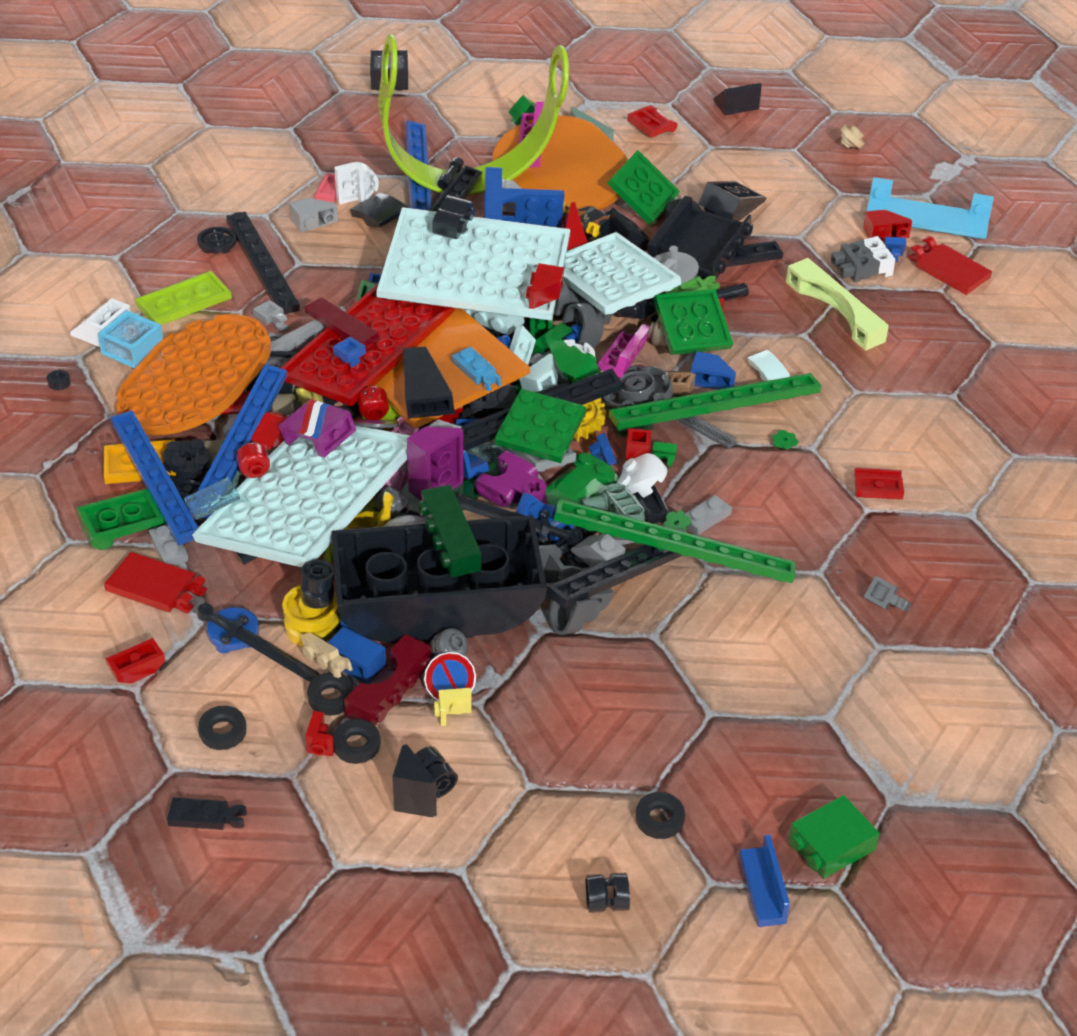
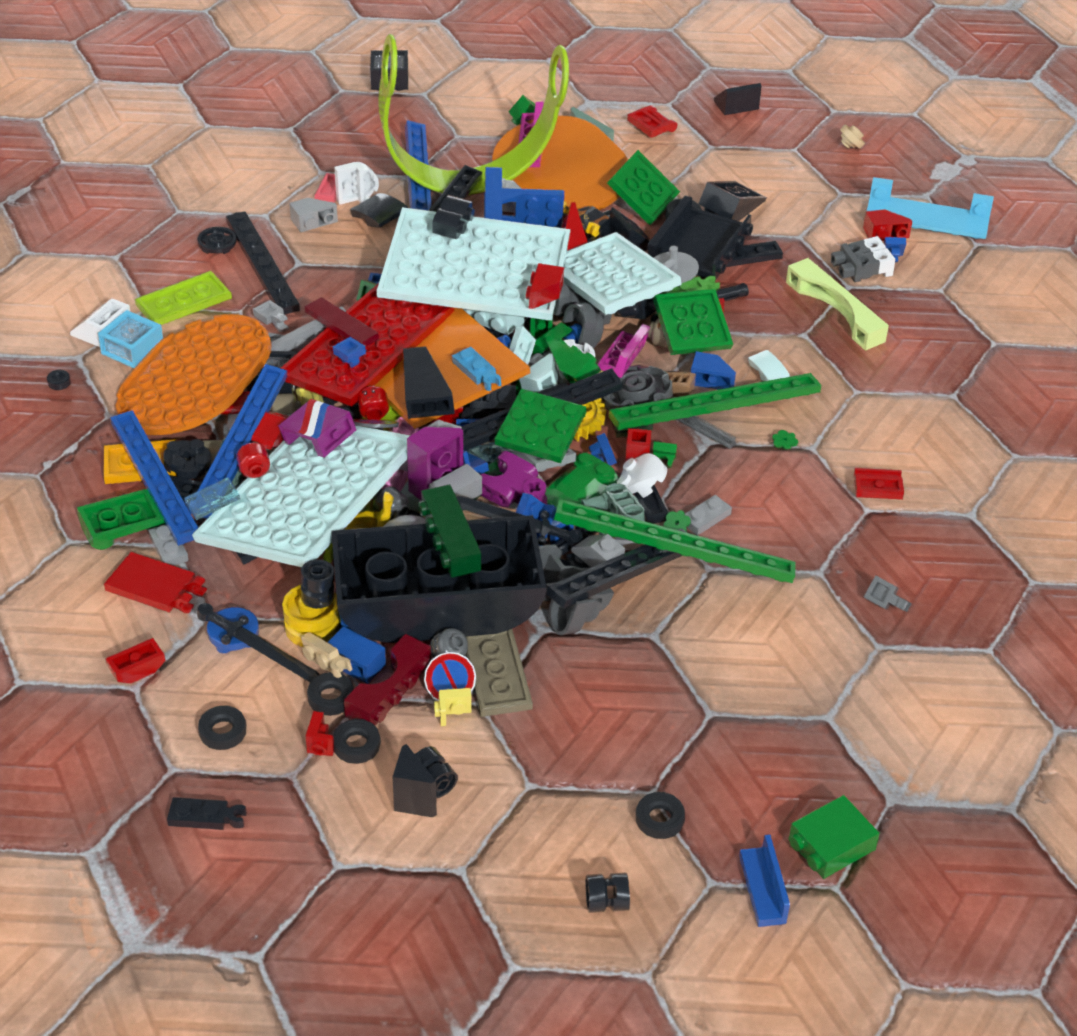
(445, 179): black bar -> none
(464, 482): none -> light grey brick
(499, 674): none -> dark tan tile
(949, 265): red tile -> none

